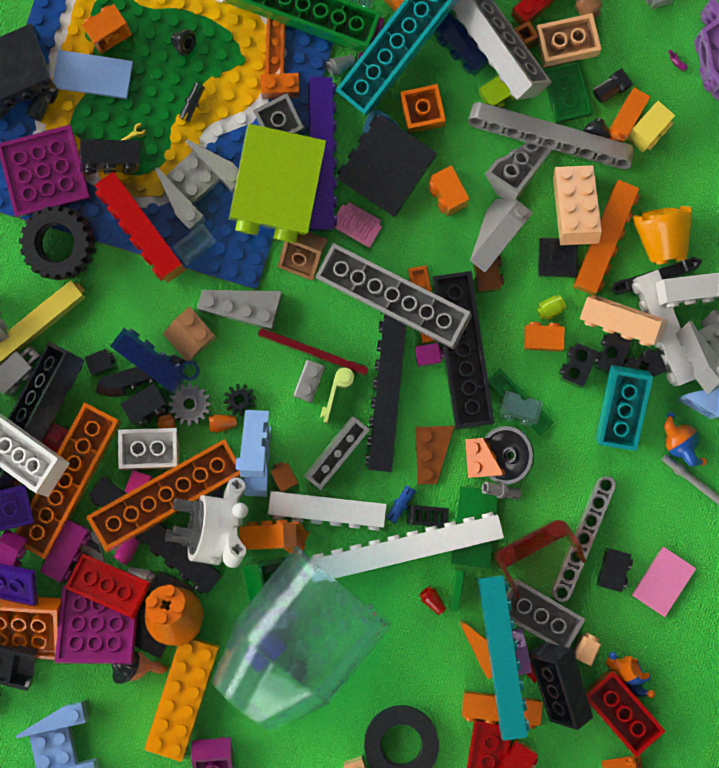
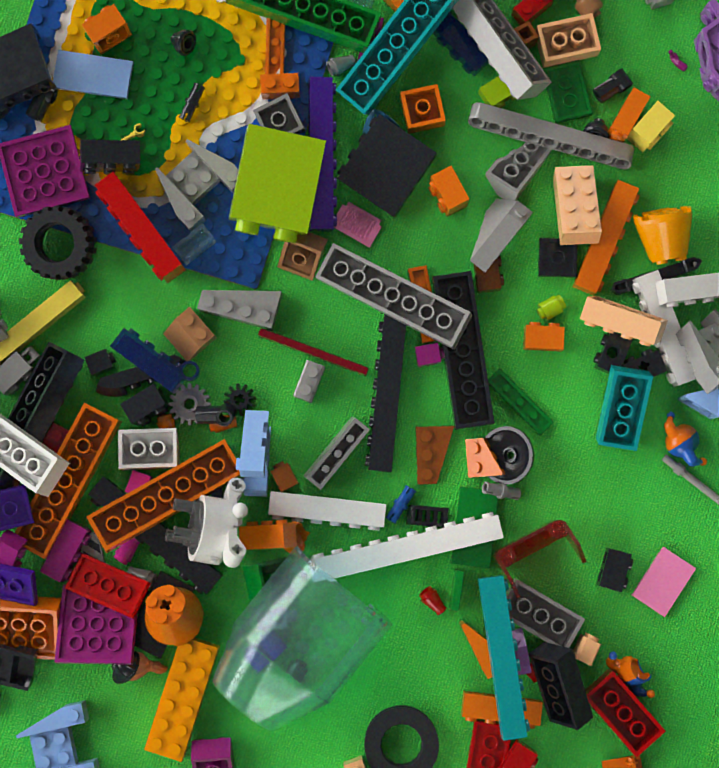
(214, 414): none -> black piece
(343, 379): yellowish green door -> none
(524, 410): clear light blue brick -> none
(582, 367): black brick -> none
(590, 531): light grey beam -> none

